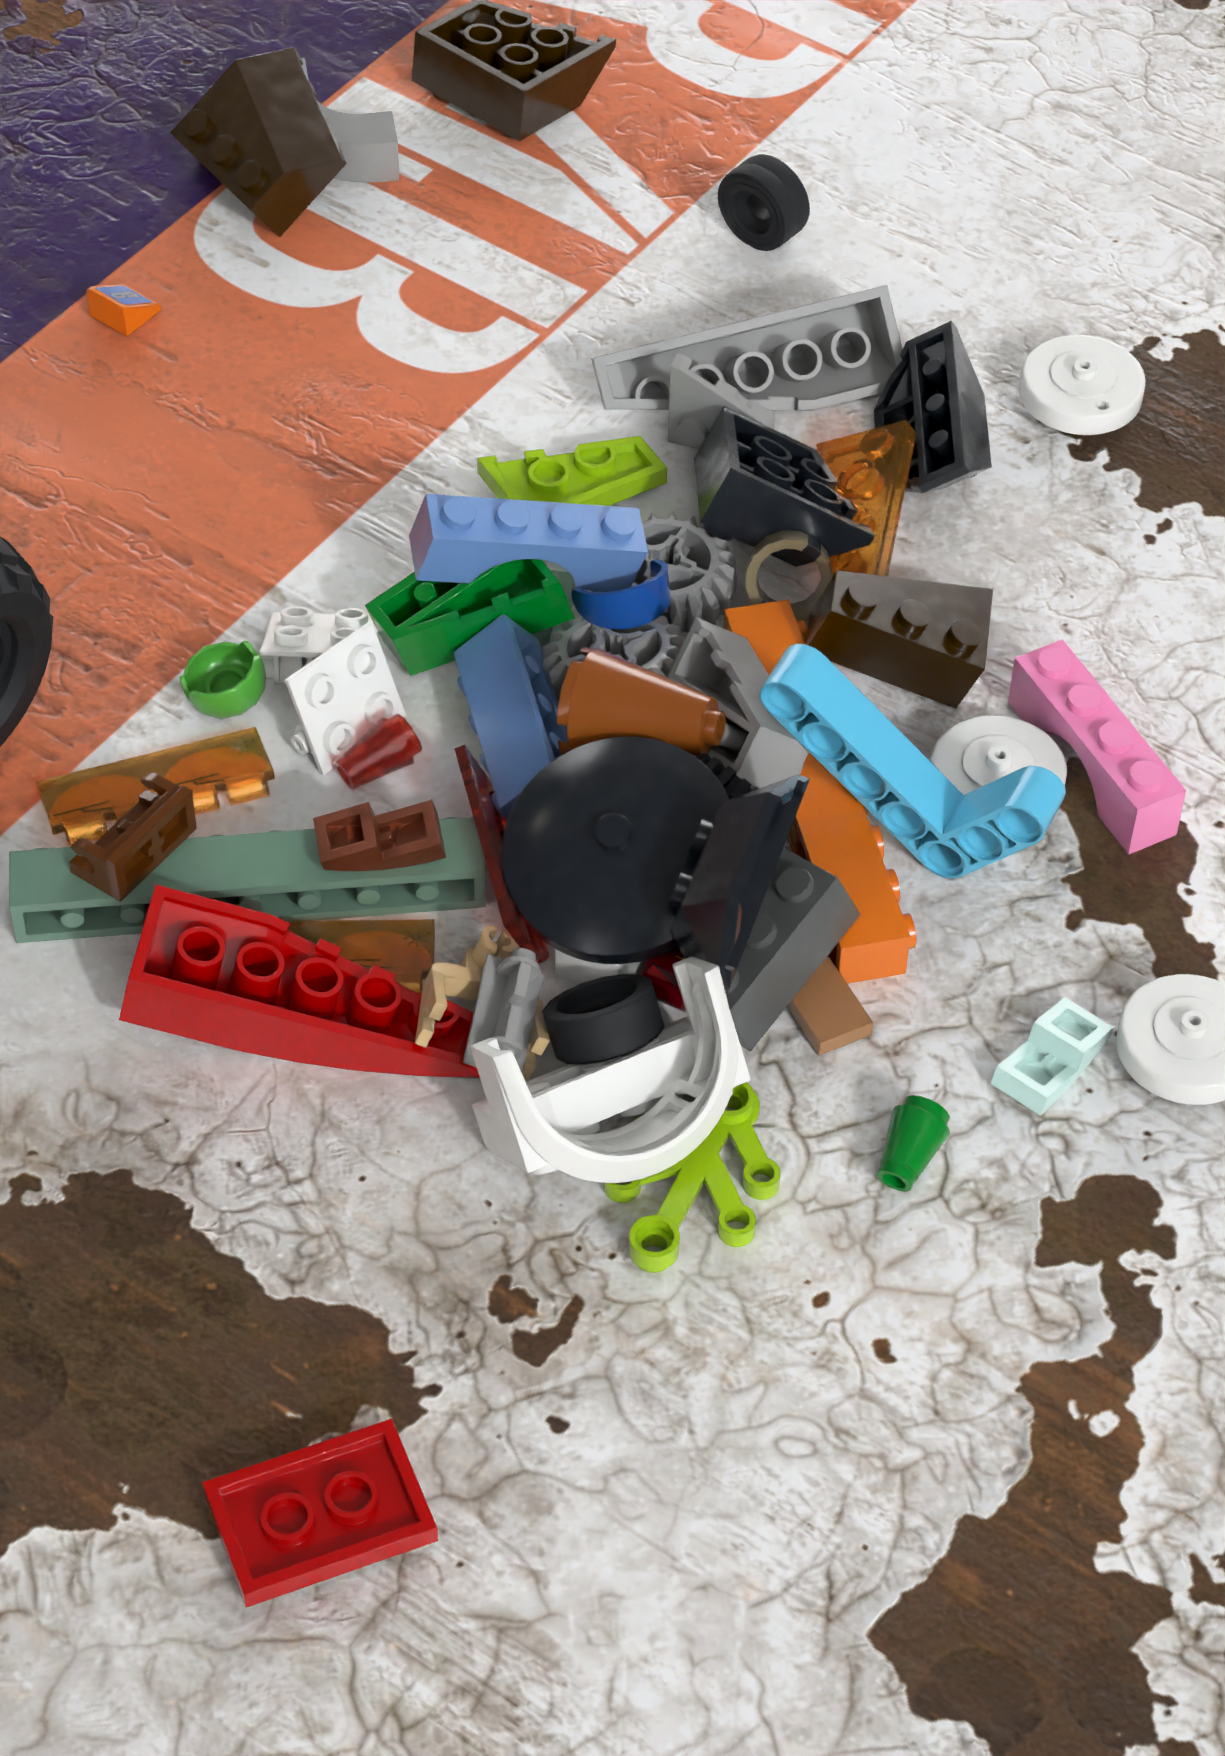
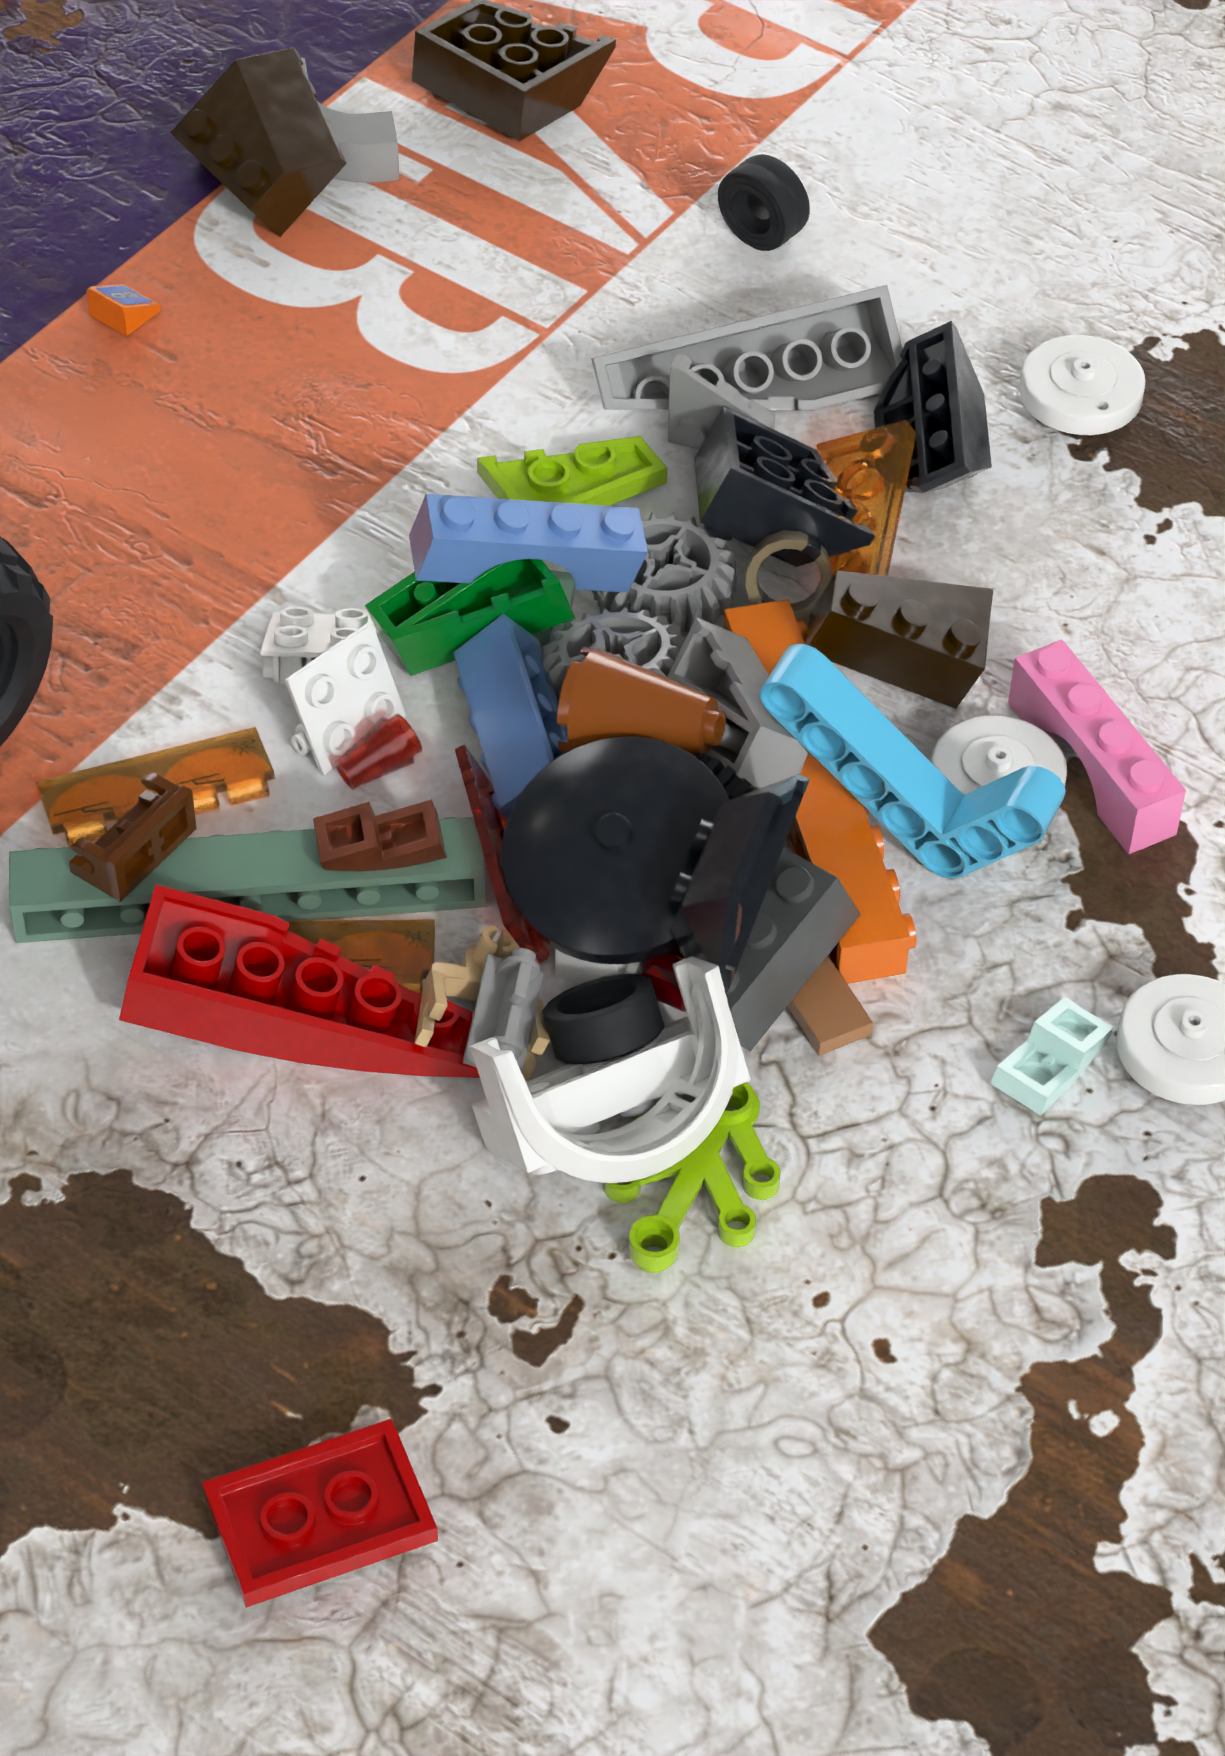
(224, 679): bright green hair -> none
(627, 606): blue helmet -> none
(912, 1140): green cone -> none

